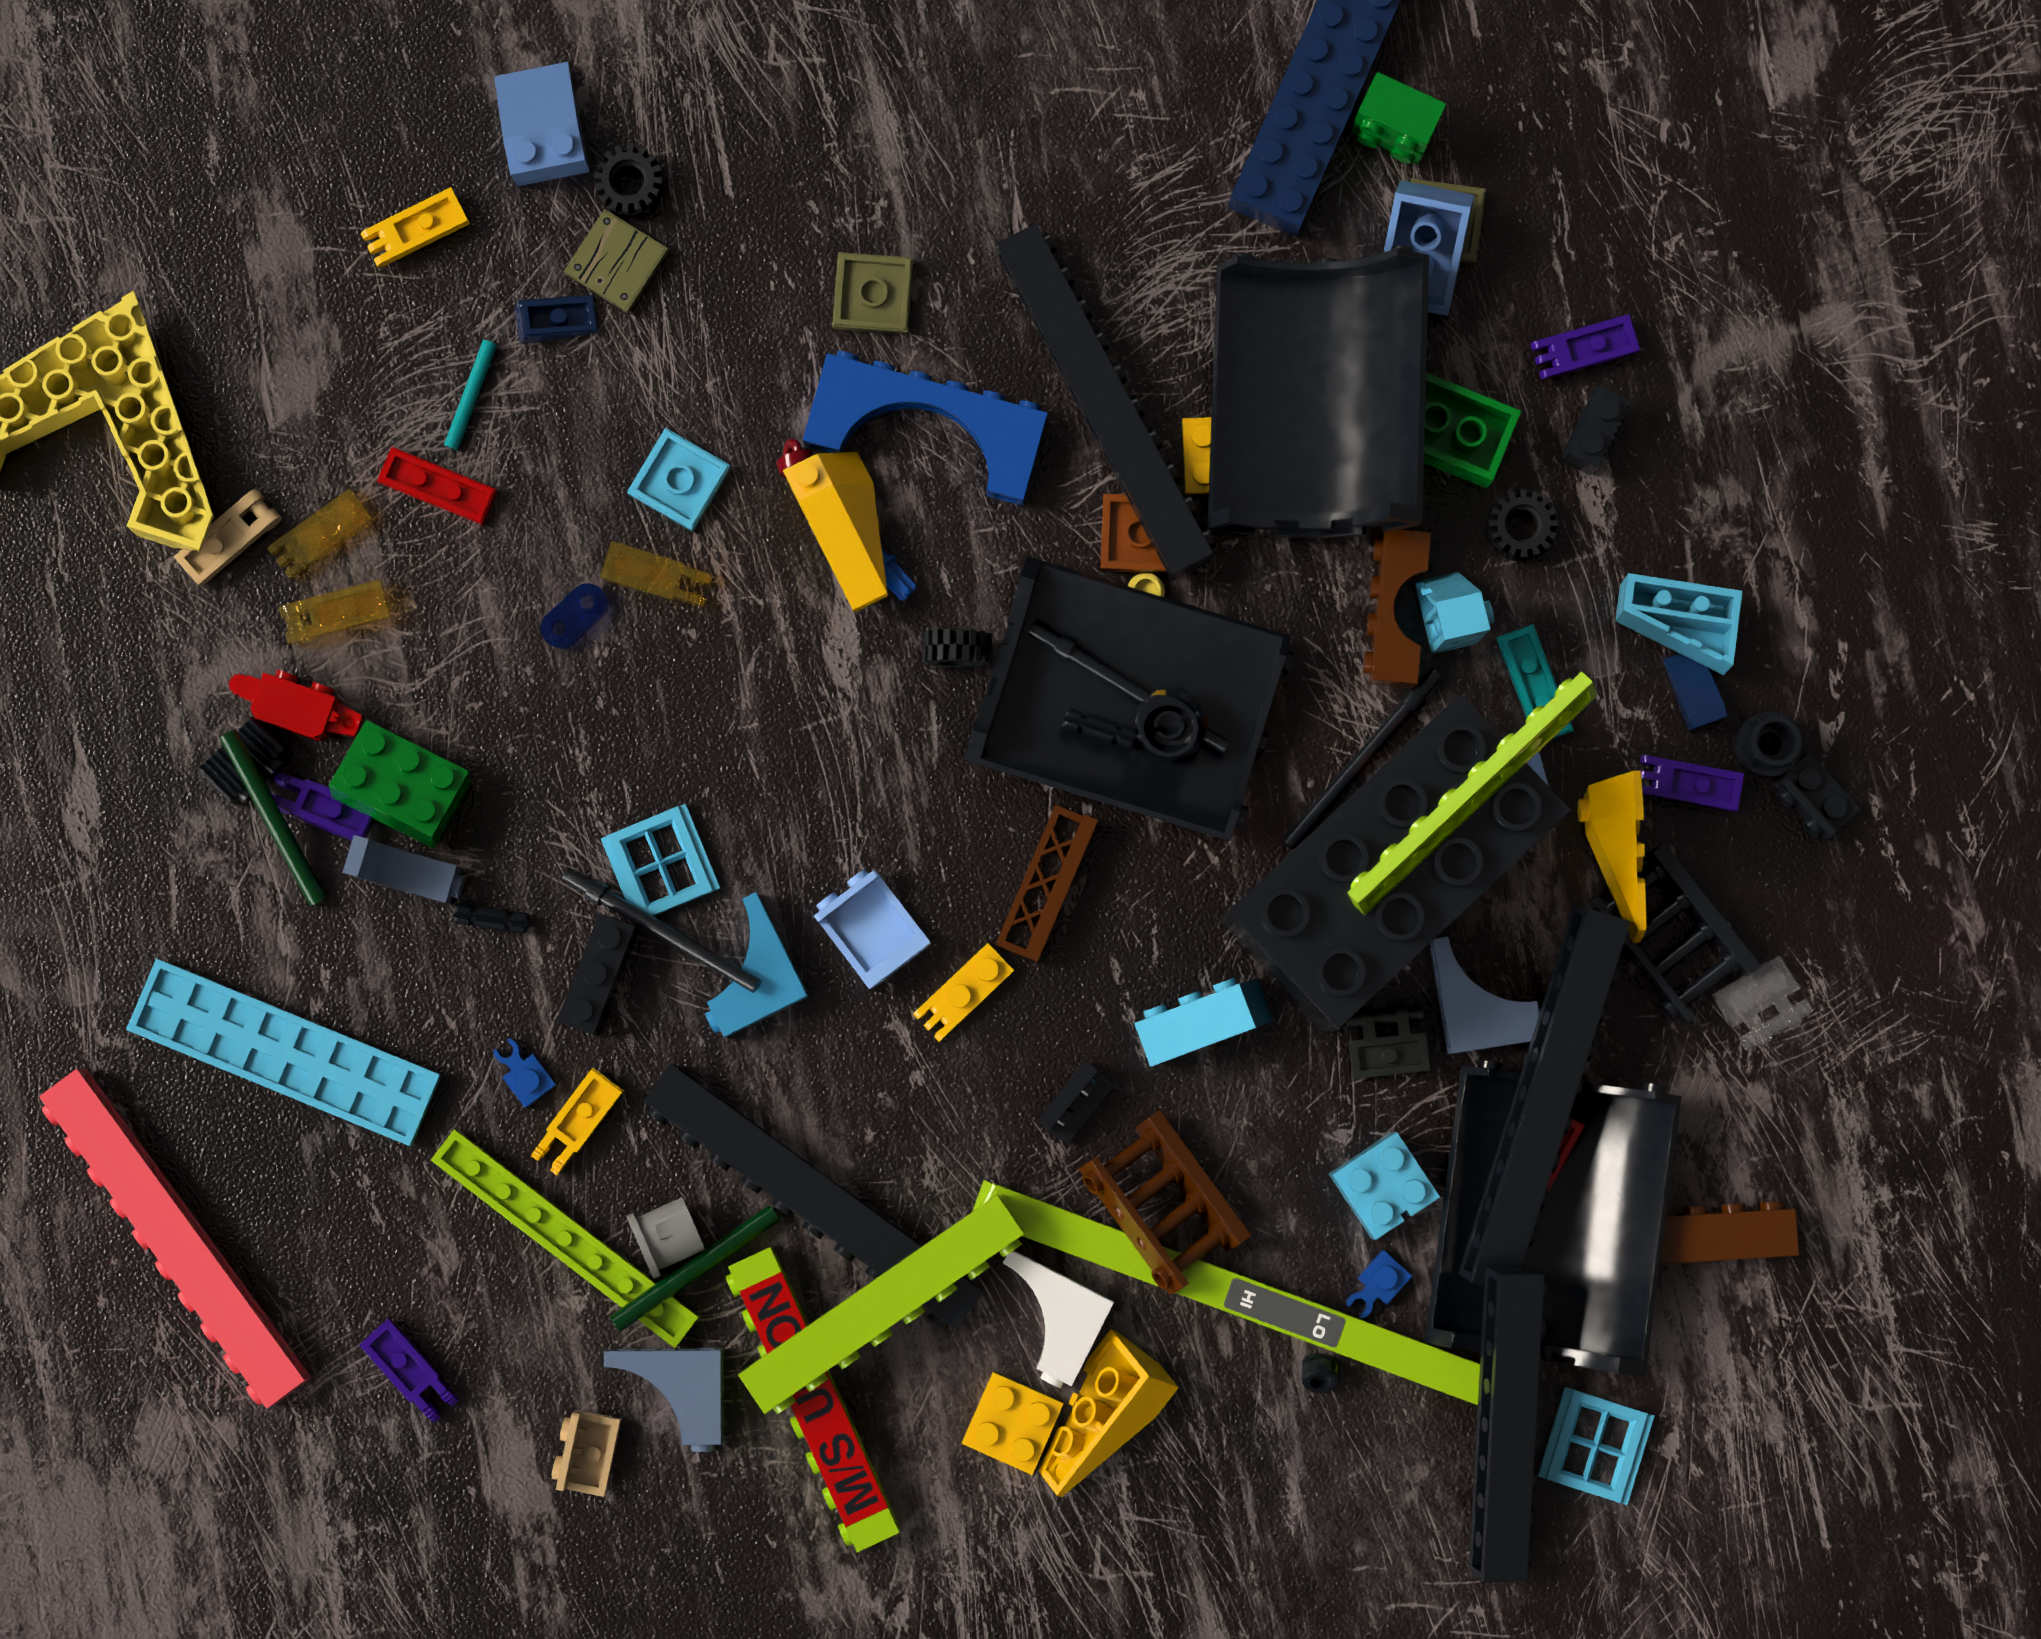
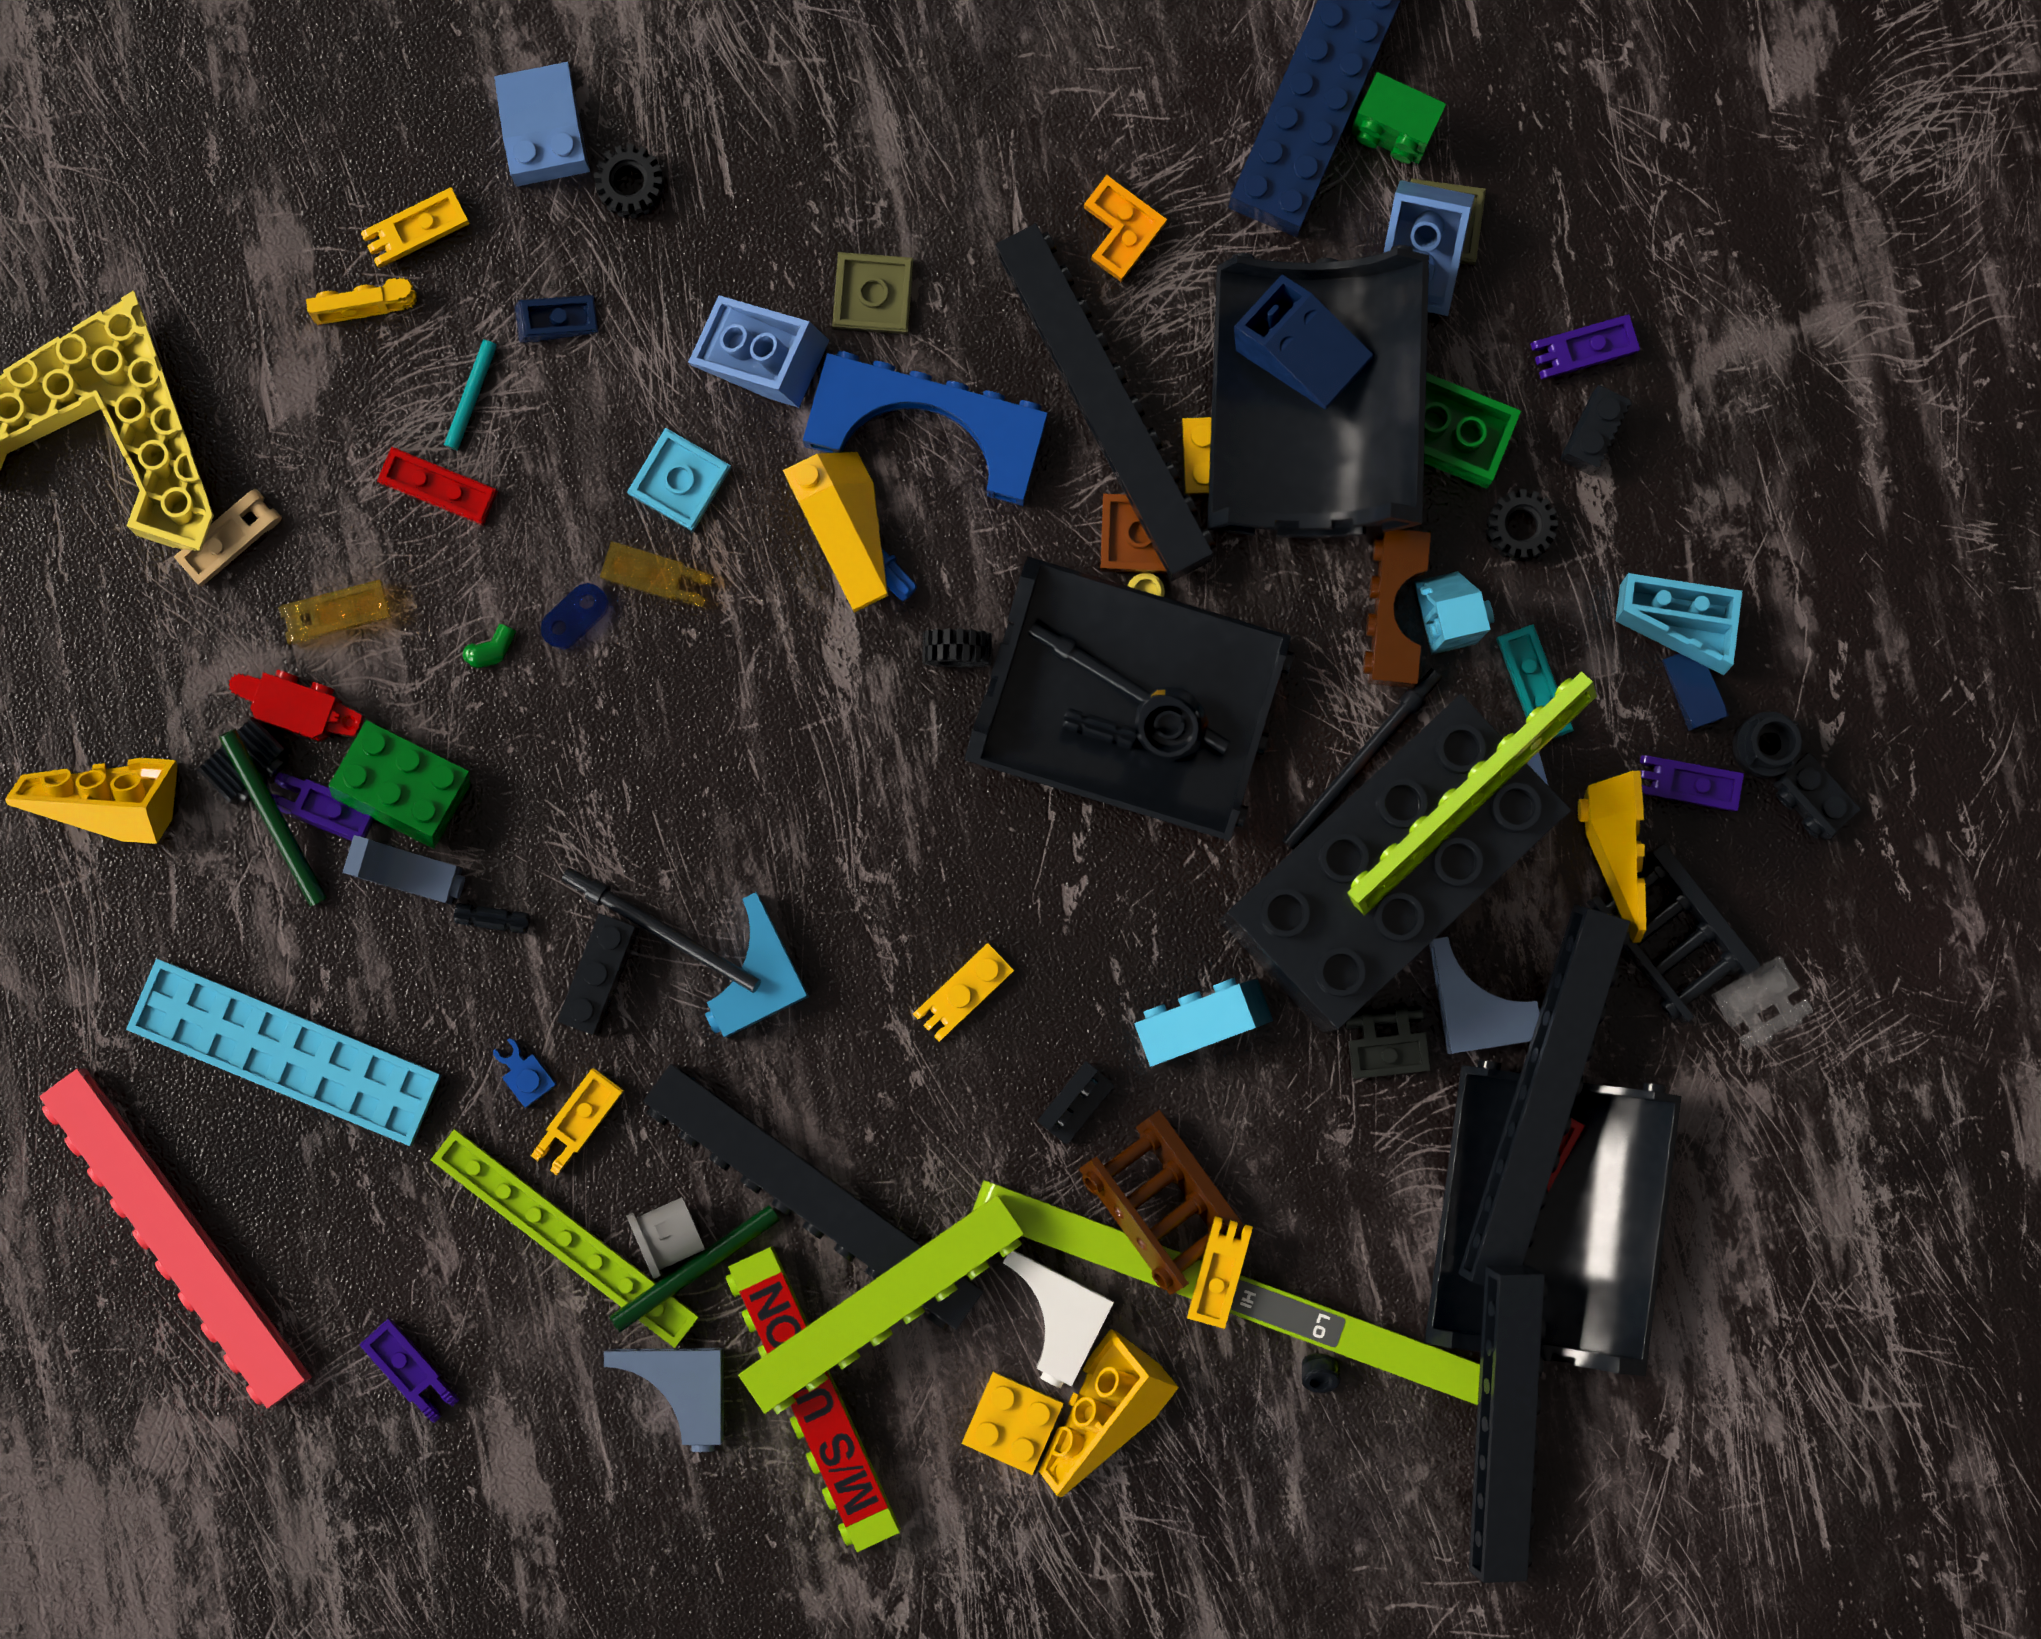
(116, 802): none -> yellow wedge
(321, 533): clear yellow hinge -> none
(361, 302): none -> yellow hinge
(490, 652): none -> green arm
(587, 1452): tan bracket -> none
(616, 261): olive tile -> none
(691, 850): medium azure piece -> none
(760, 350): none -> medium blue slope
(792, 455): dark red tile -> none
(871, 928): light blue panel -> none
(1060, 888): reddish brown fence -> none
(1132, 226): none -> light orange plate
(1219, 1274): none -> yellow hinge
(1300, 342): none -> dark blue slope
(1382, 1280): blue plate -> none
(1383, 1185): medium azure piece -> none
(1562, 1436): medium azure piece -> none
(1730, 1233): reddish brown brick -> none

